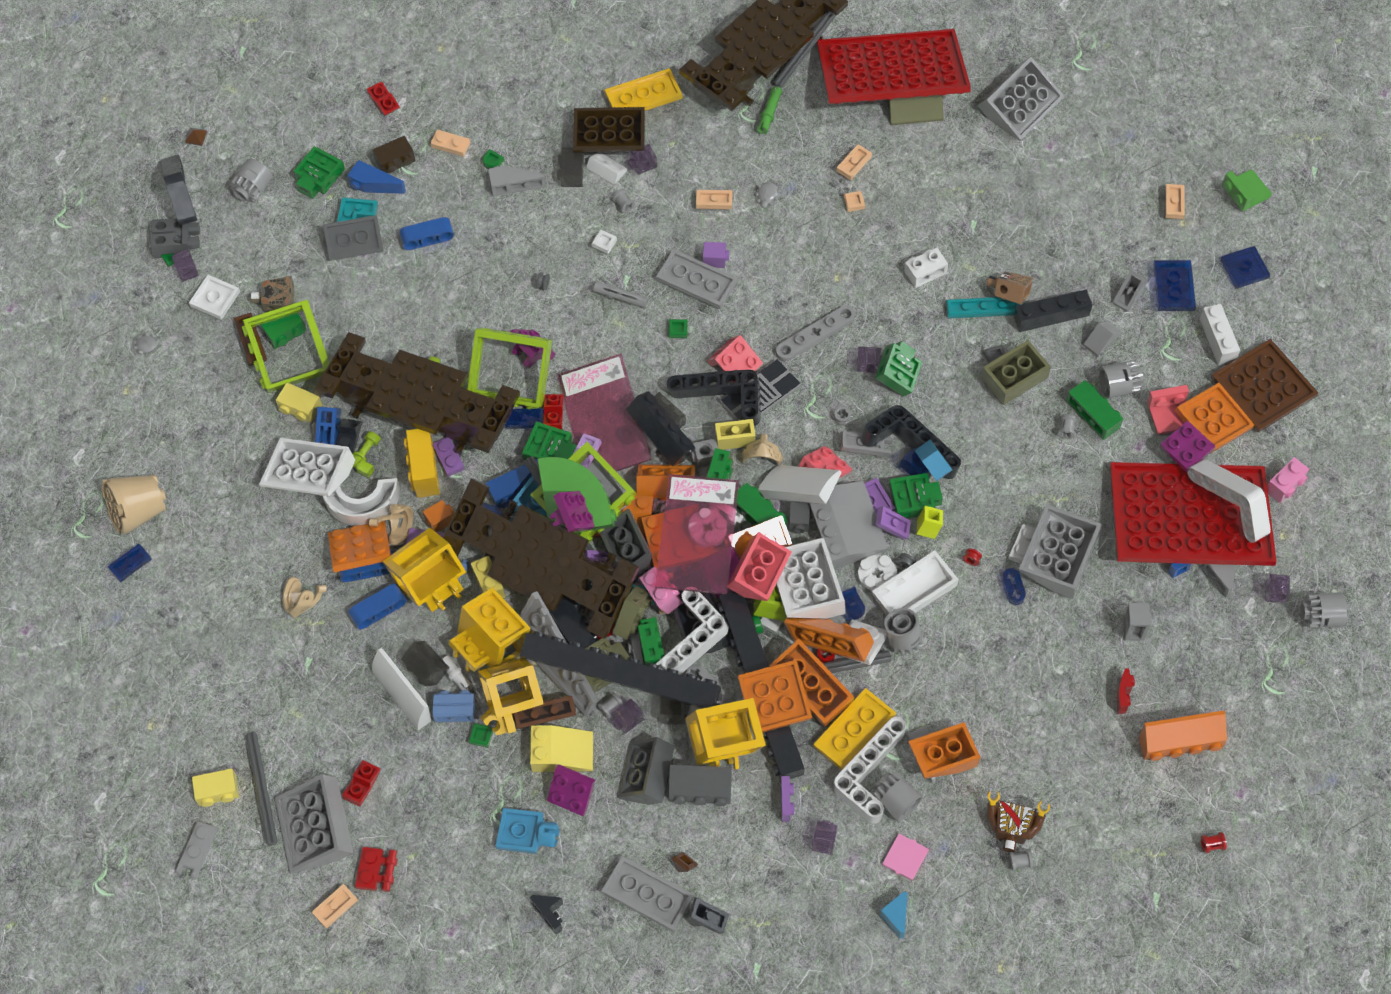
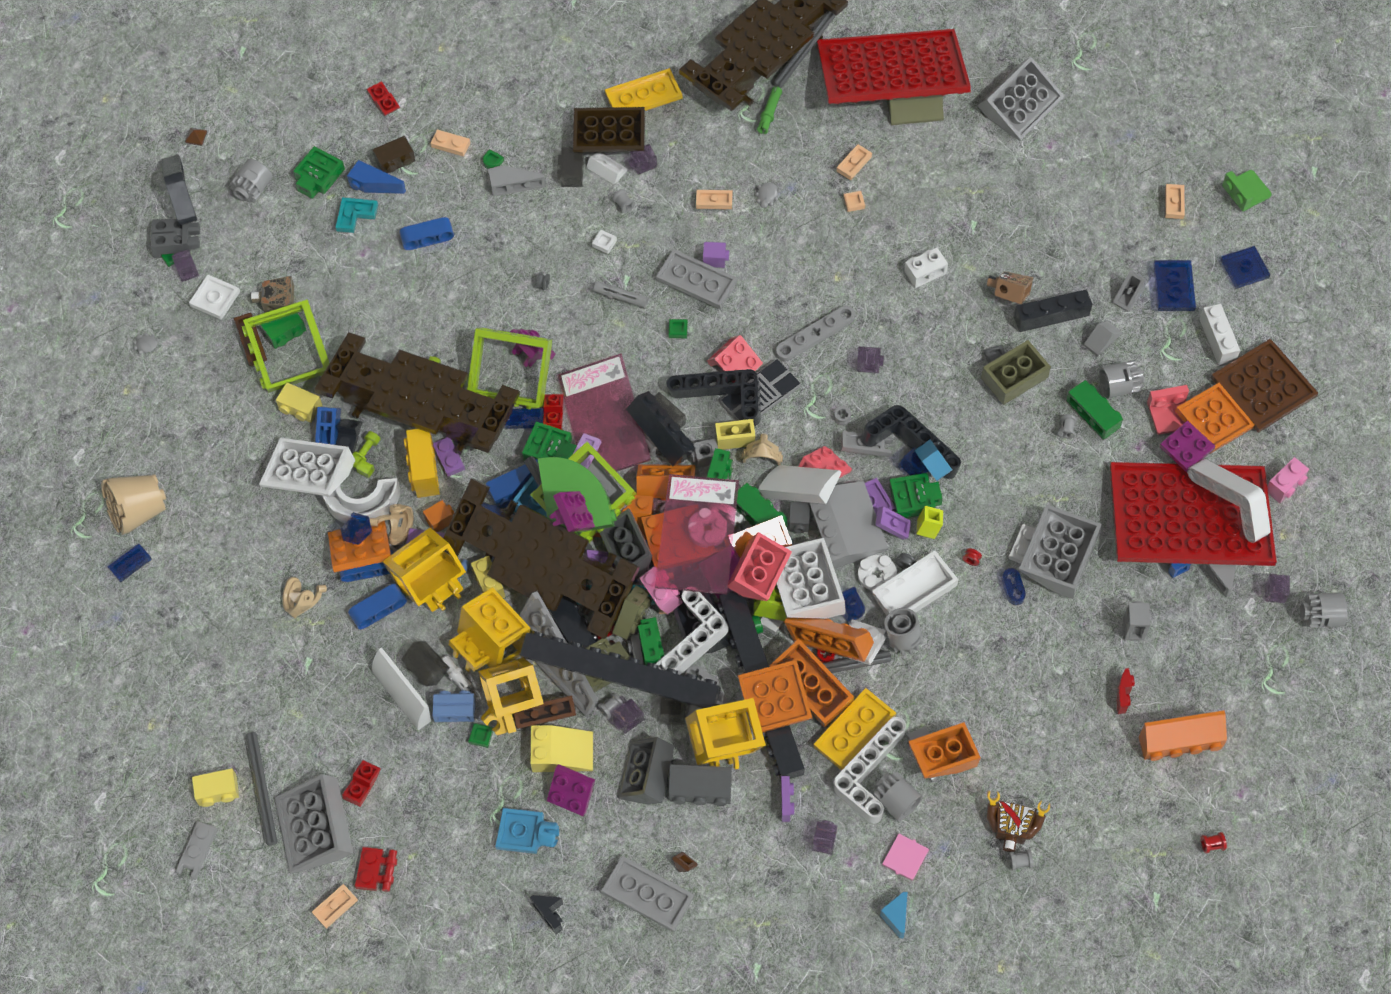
(353, 238): dark grey plate -> none
(356, 528): none -> clear blue brick
(708, 916): black slope -> none
(899, 368): green piece -> none
(979, 307): teal tile -> none

